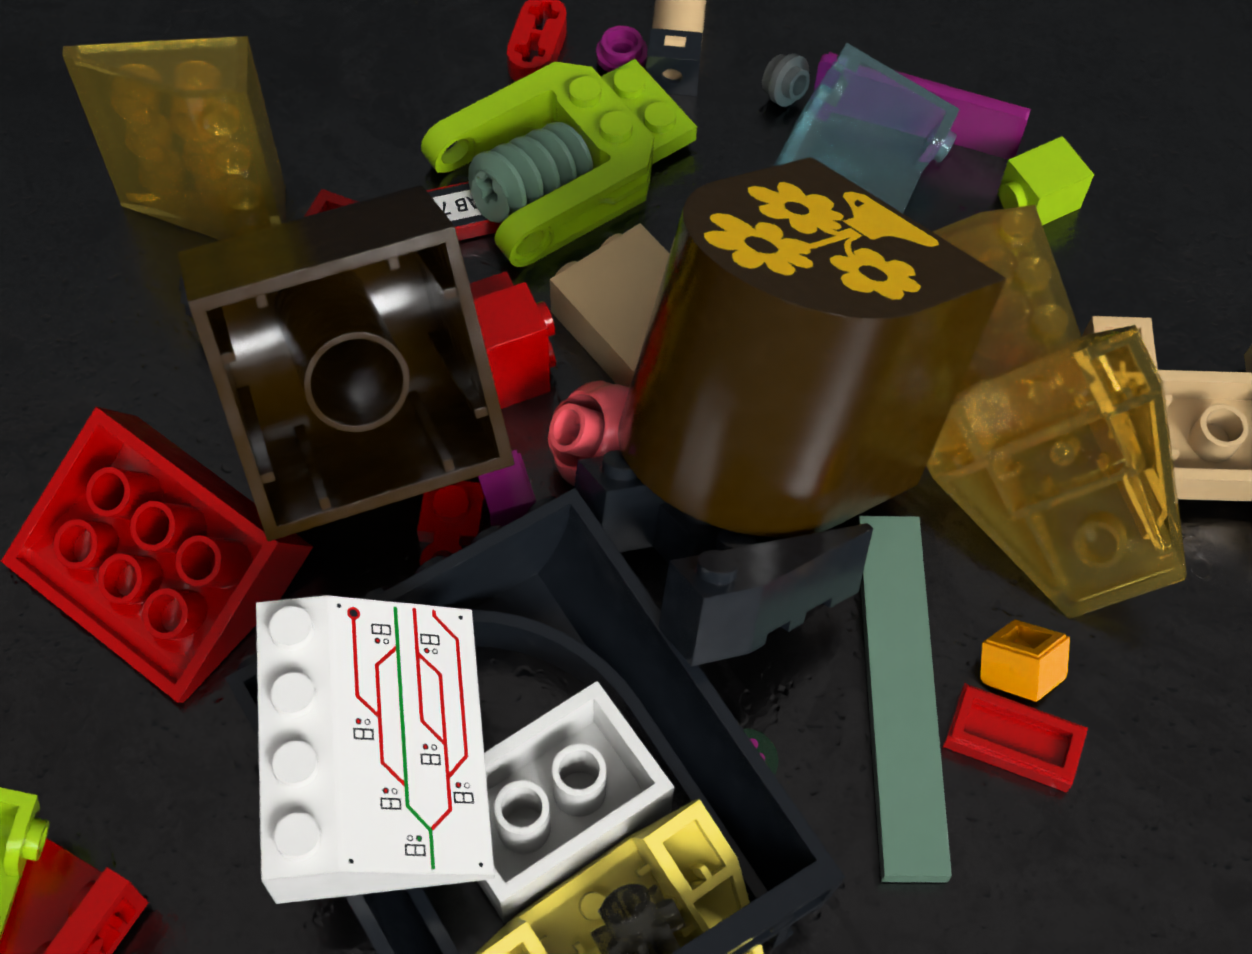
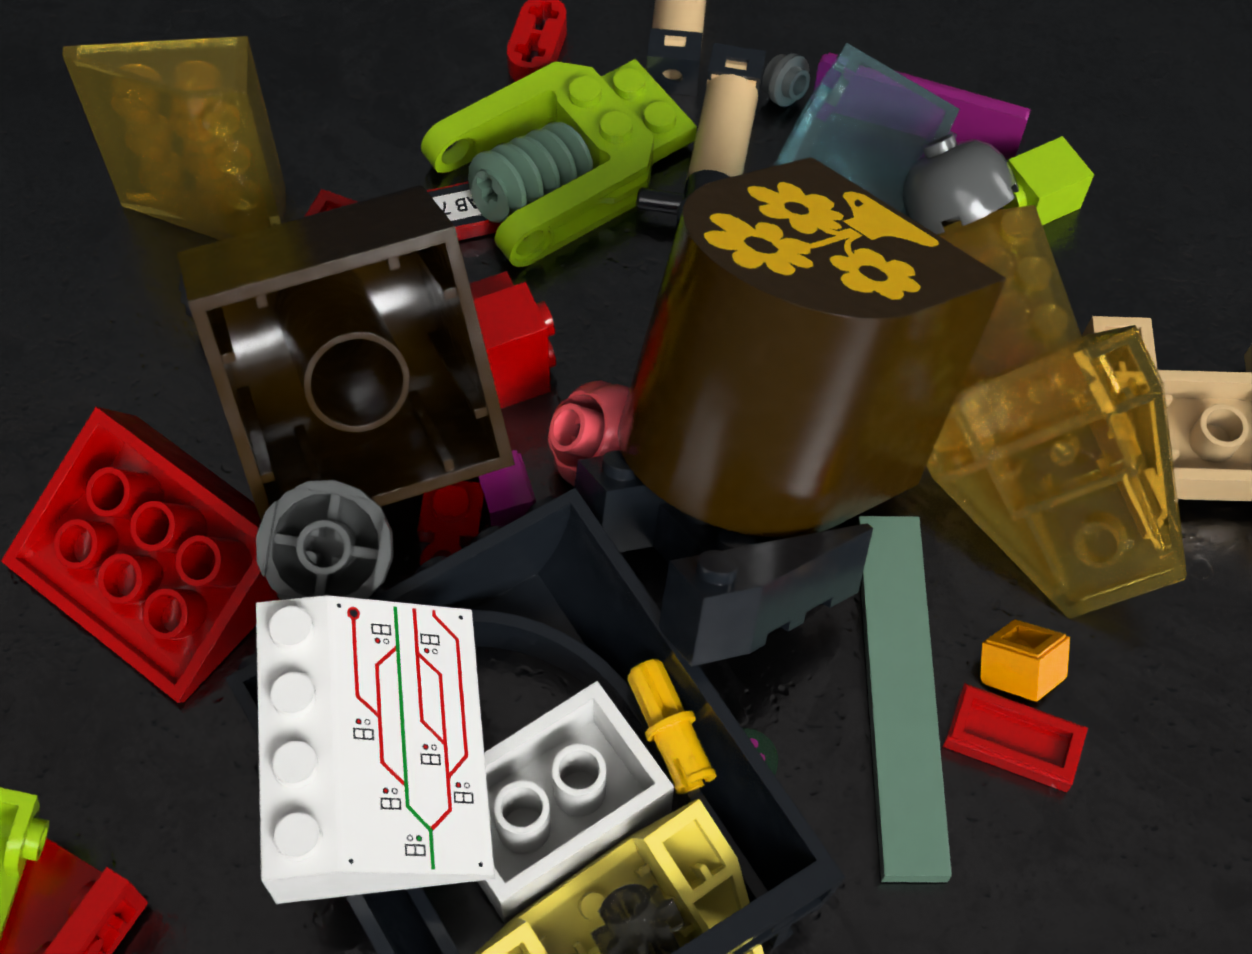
(324, 542): none -> dark grey cylinder
(611, 299): tan brick -> none
(619, 47): magenta plate -> none
(670, 726): none -> yellow axle
(723, 126): none -> tan piece
(957, 183): none -> dark grey cylinder

